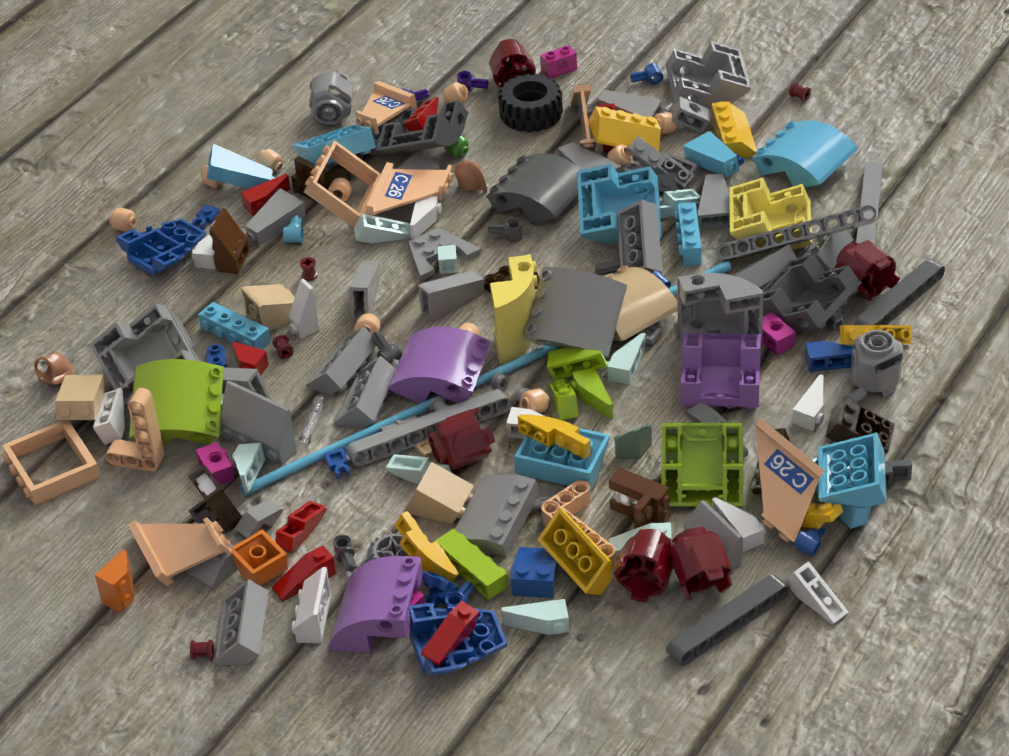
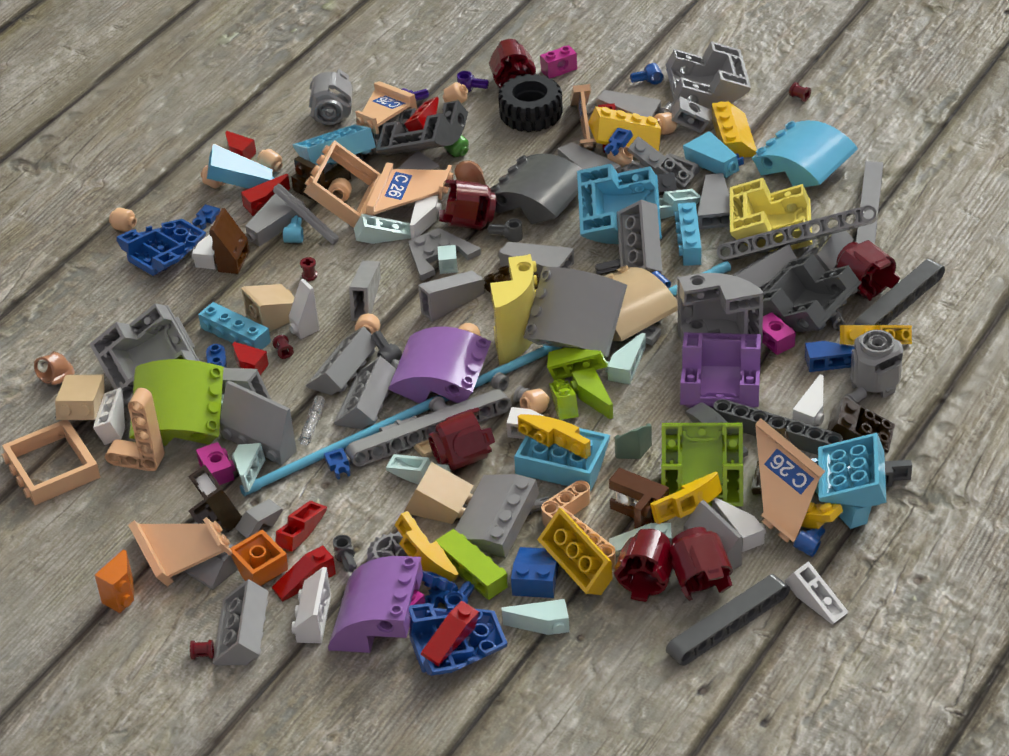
(240, 145): none -> red slope
(306, 214): none -> light grey axle
(468, 205): none -> dark red piece
(543, 255): none -> light grey slope
(618, 139): none -> blue plate
(686, 500): none -> yellow slope
(801, 435): none -> dark grey beam

